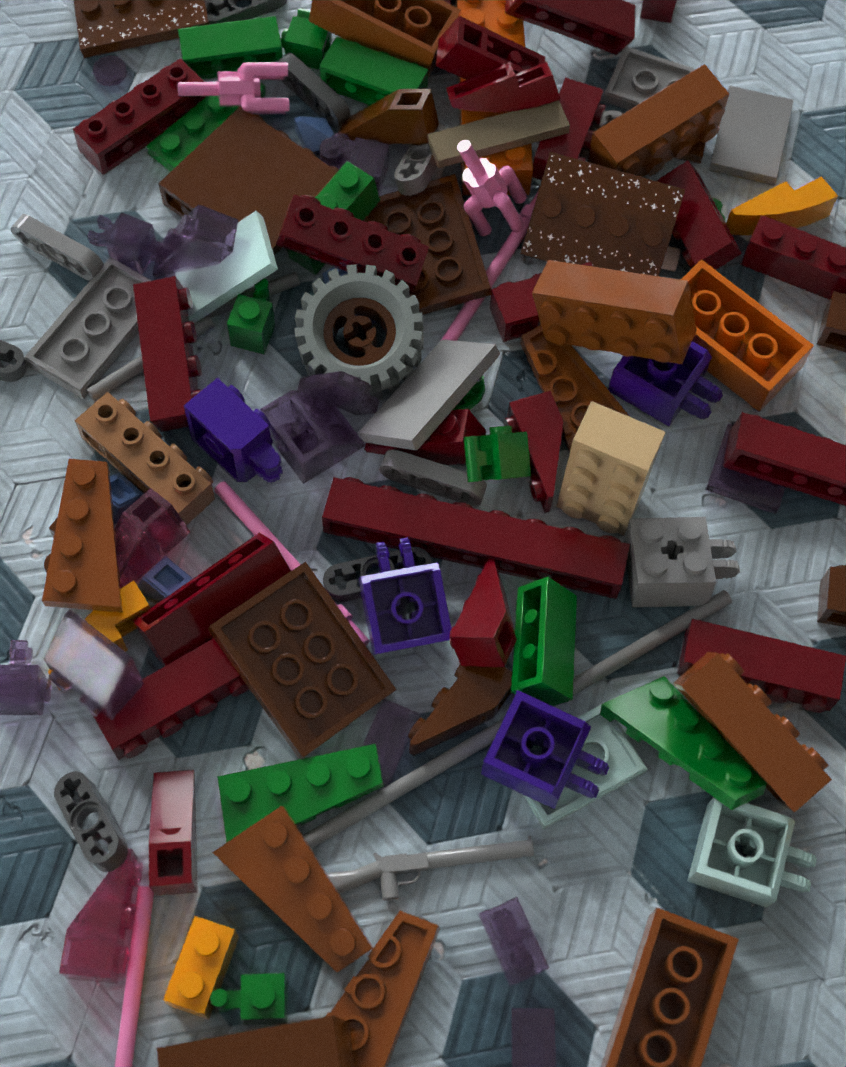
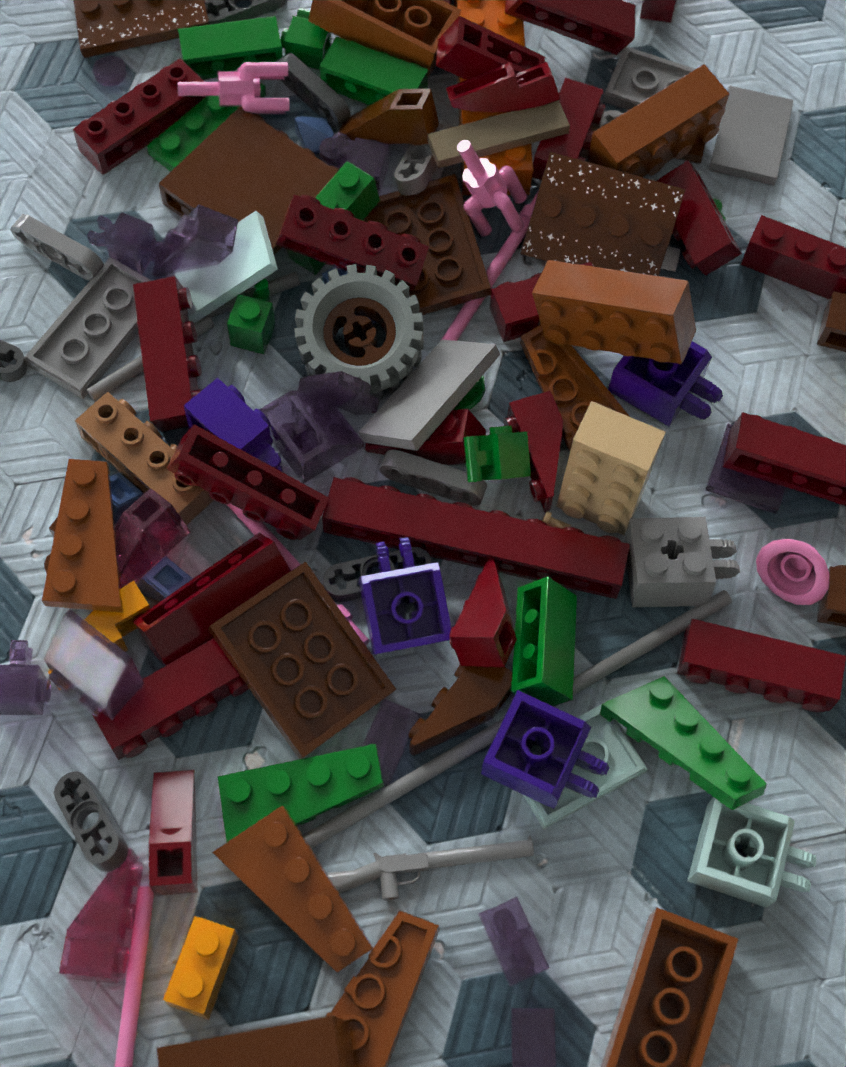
(247, 483): none -> dark red brick
(260, 999): green brick -> none
(550, 521): none -> tan piece
(747, 343): orange brick -> none
(752, 730): dark orange brick -> none
(784, 205): light orange slope -> none
(793, 571): none -> bright pink hat

